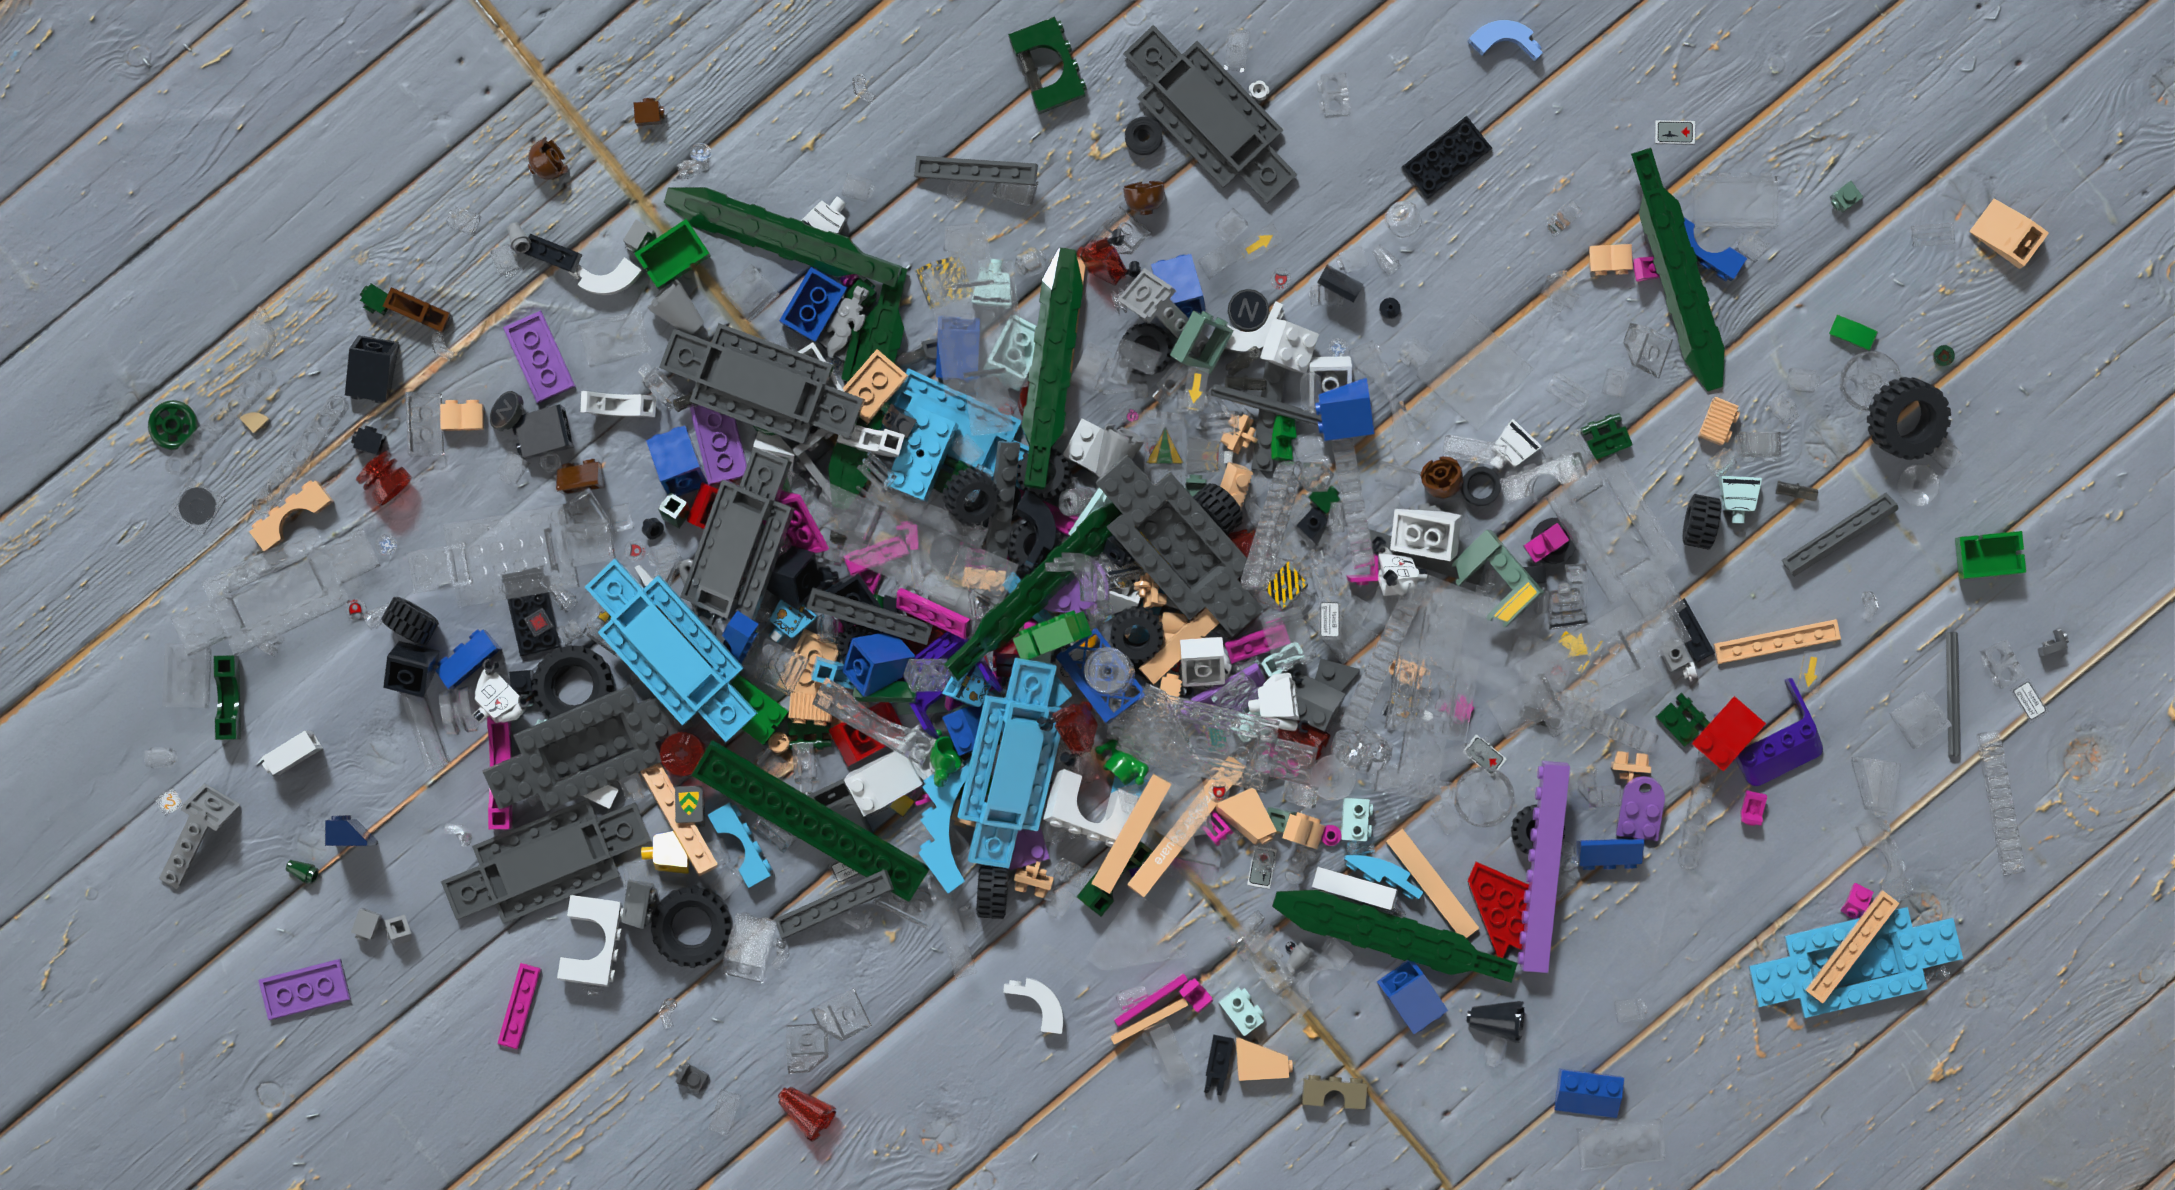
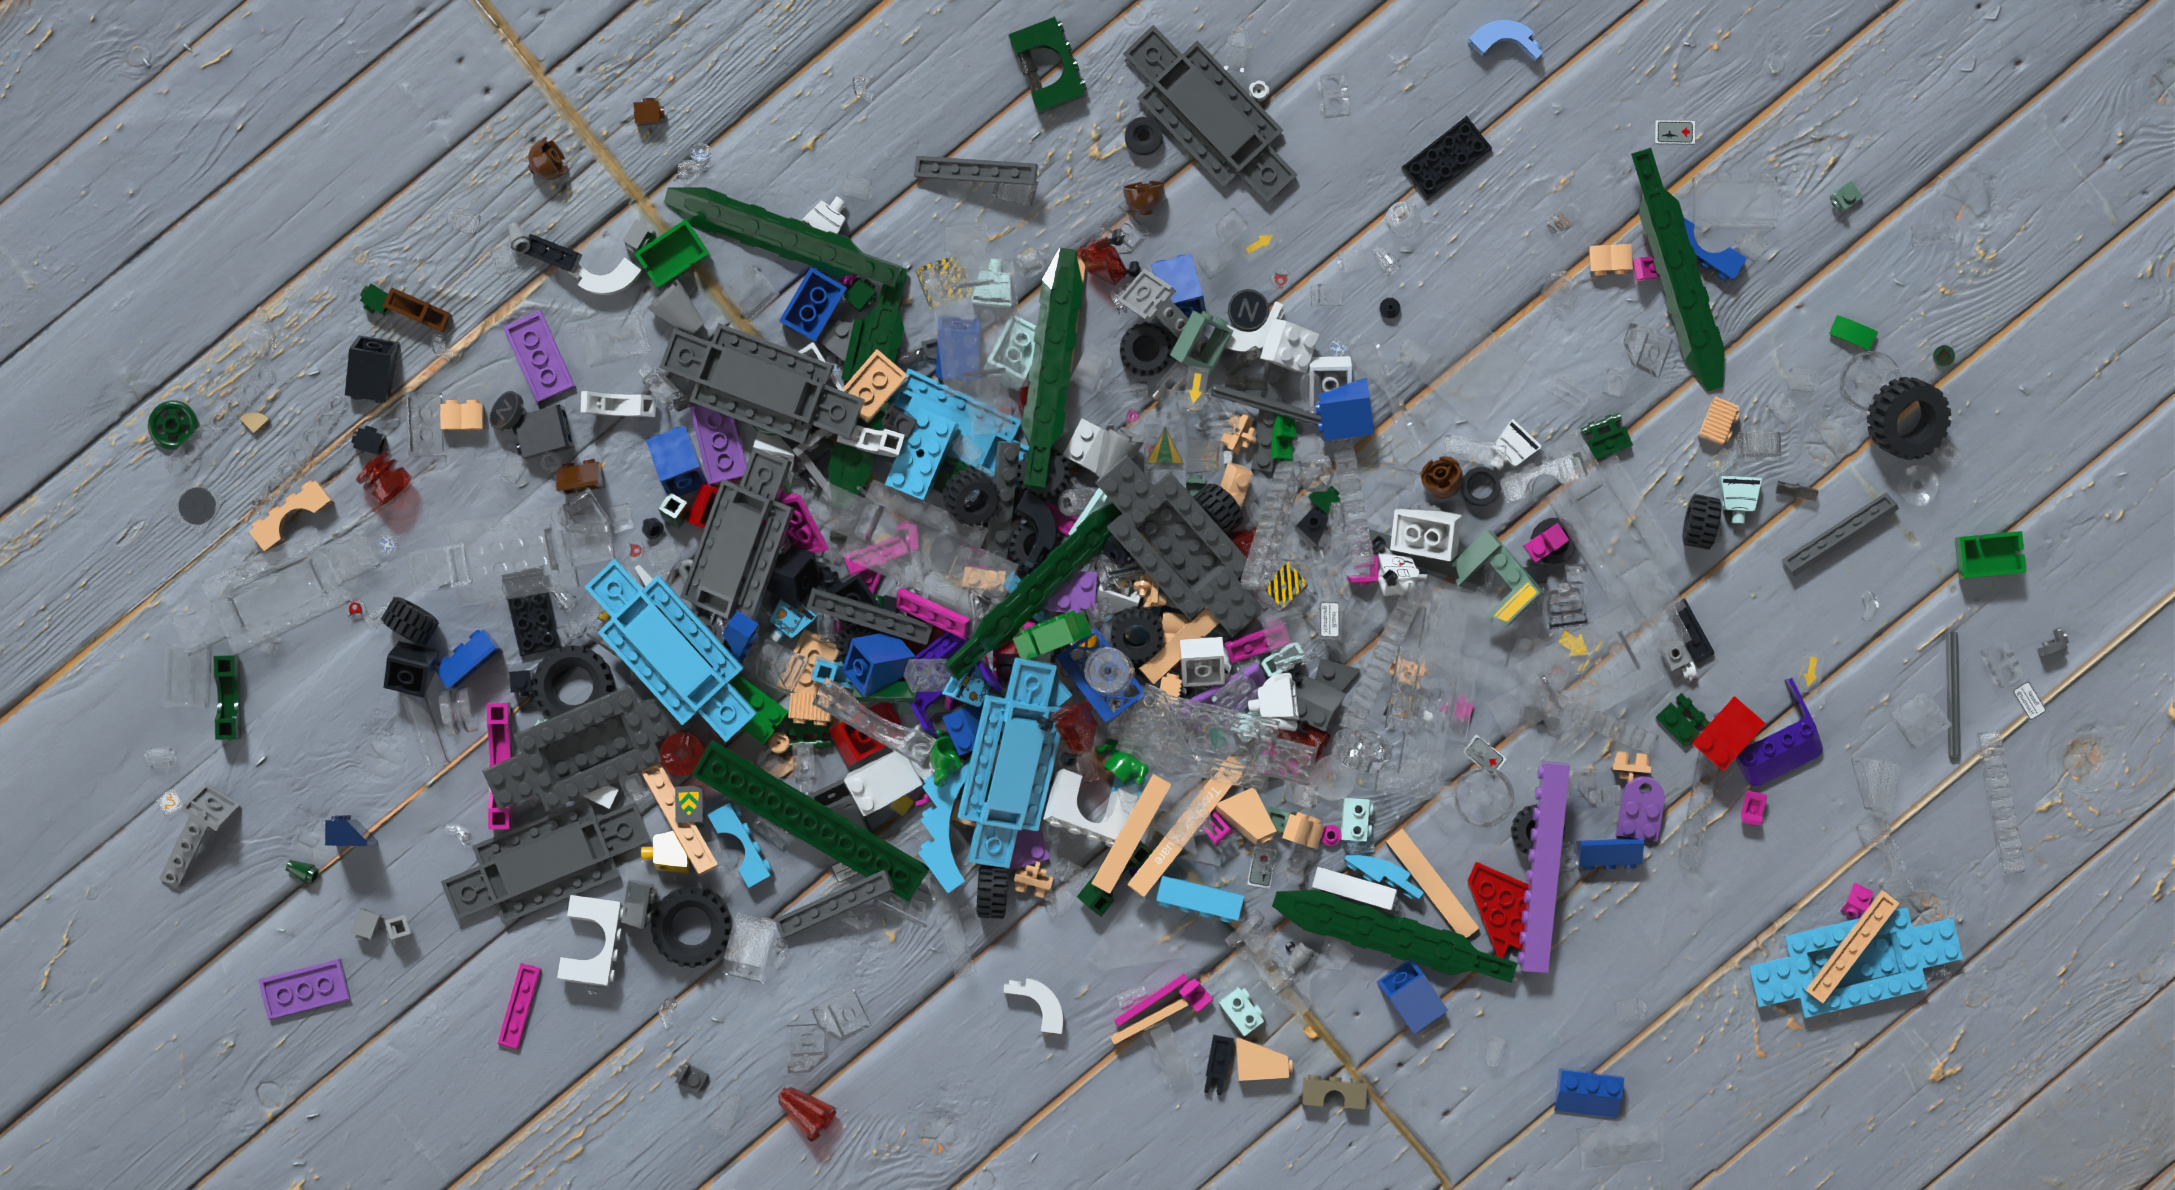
(291, 753): white brick -> none
(497, 697): white torso -> none
(538, 622): tile -> none
(846, 311): light grey piece -> none
(867, 464): clear tile -> none
(1090, 574): clear arch -> none
(1131, 357): clear brick -> none
(1199, 897): none -> medium azure brick
(1218, 791): clear tile -> none
(1340, 283): black slope -> none
(1499, 1019): black cone -> none
(1777, 641): light nougat tile -> none
(2009, 233): light nougat slope -> none

